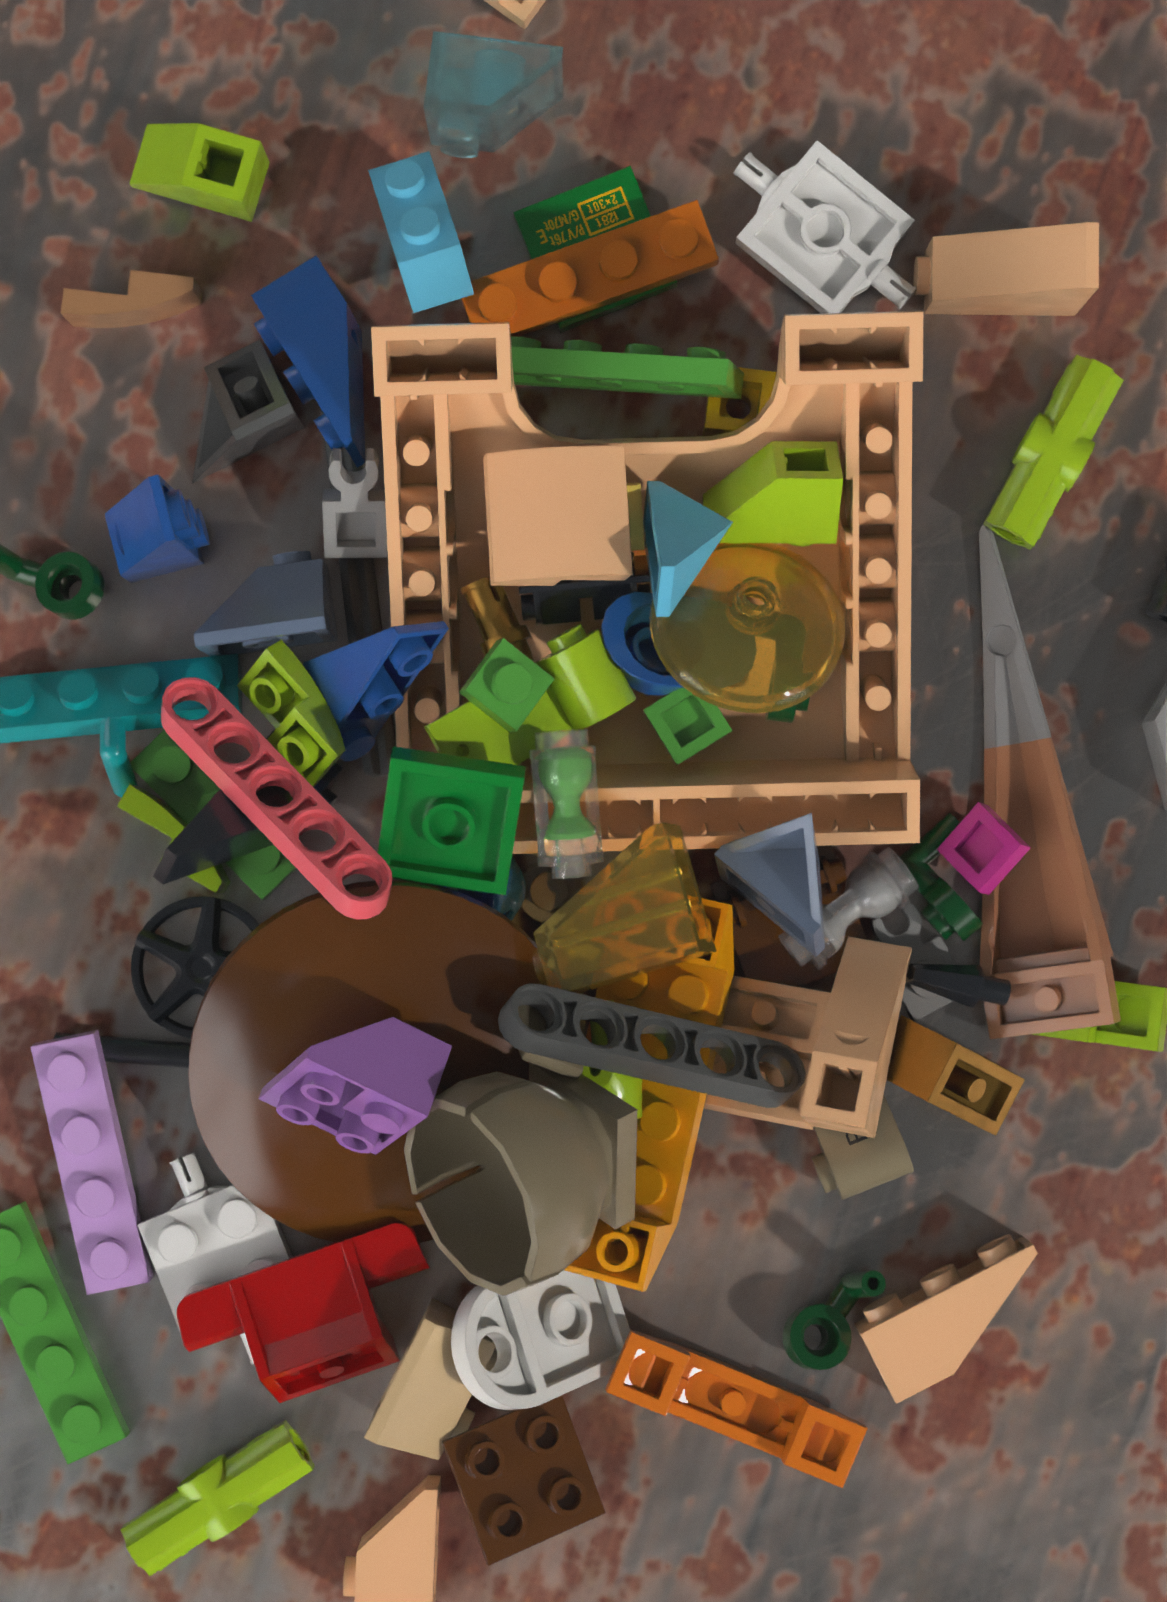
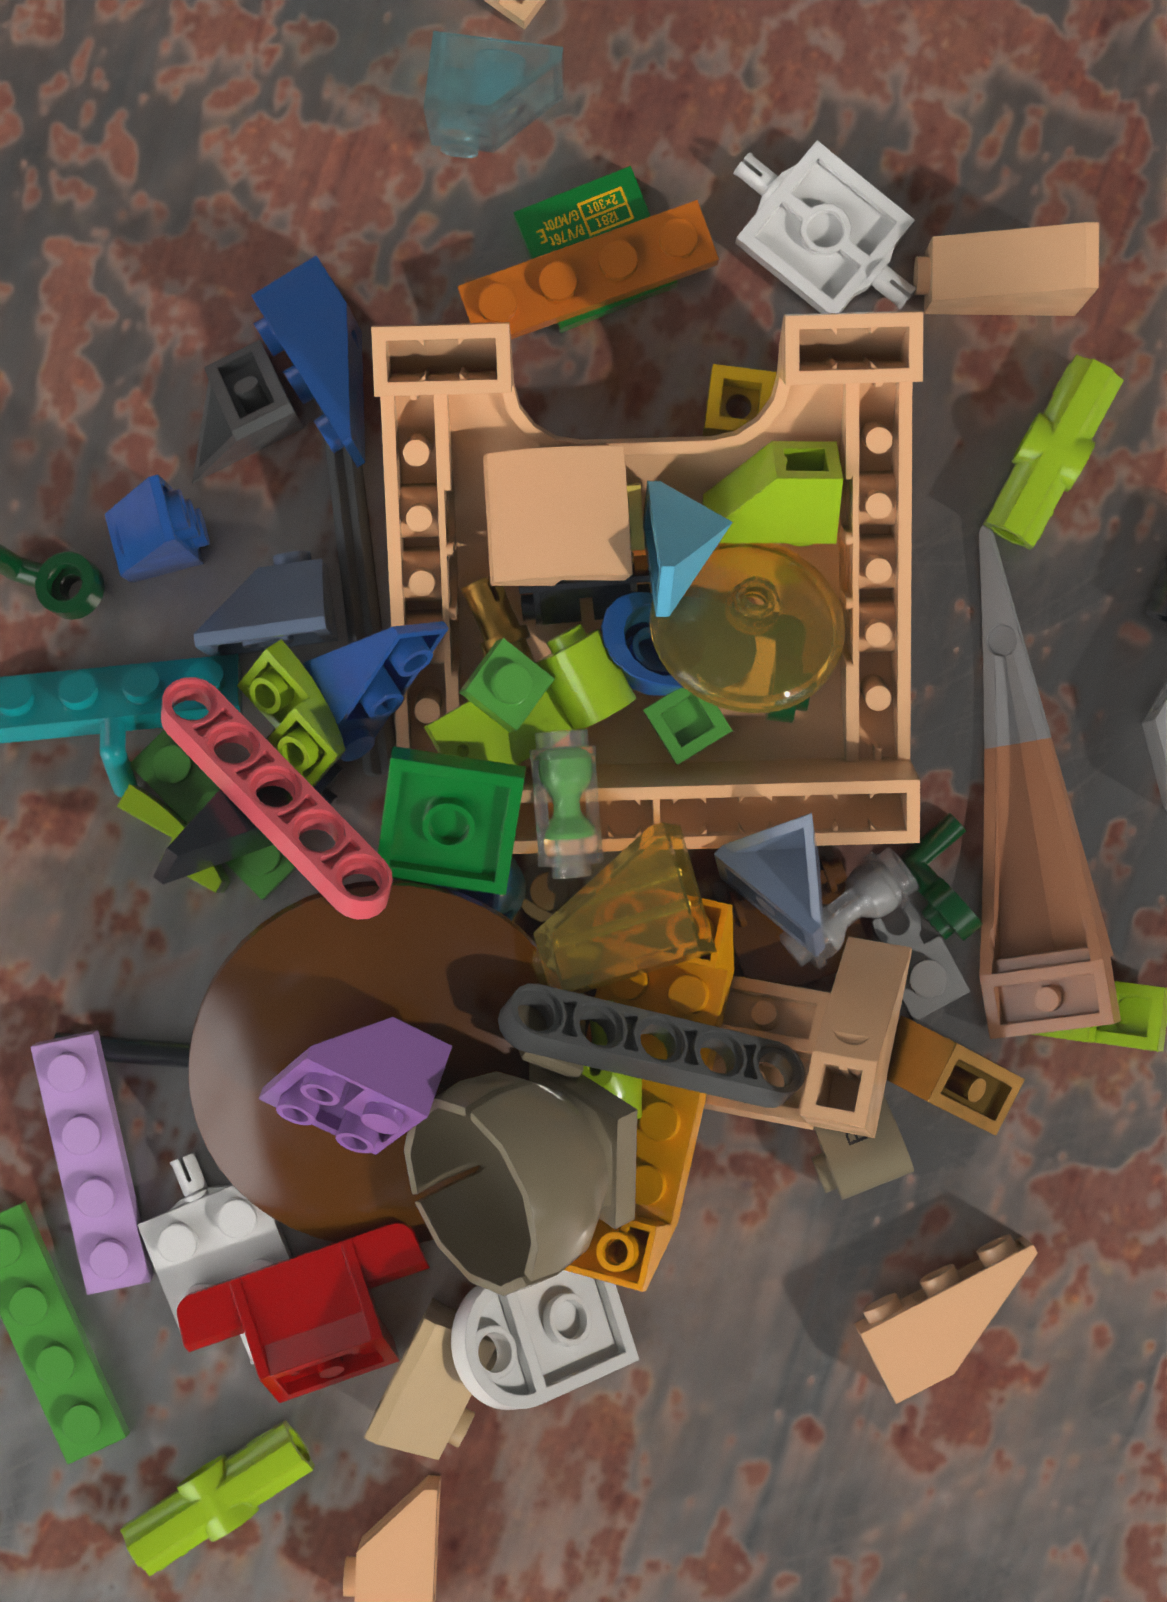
(148, 300): medium nougat slope -> none
(193, 963): black wheel -> none
(202, 167): lime slope -> none
(354, 511): light grey plate -> none
(421, 232): medium azure brick -> none
(523, 1478): reddish brown hinge -> none
(639, 369): bright green plate -> none
(737, 1405): orange slope -> none
(830, 1320): dark green plate -> none
(959, 983): black bar -> none
(983, 848): dark pink plate -> none

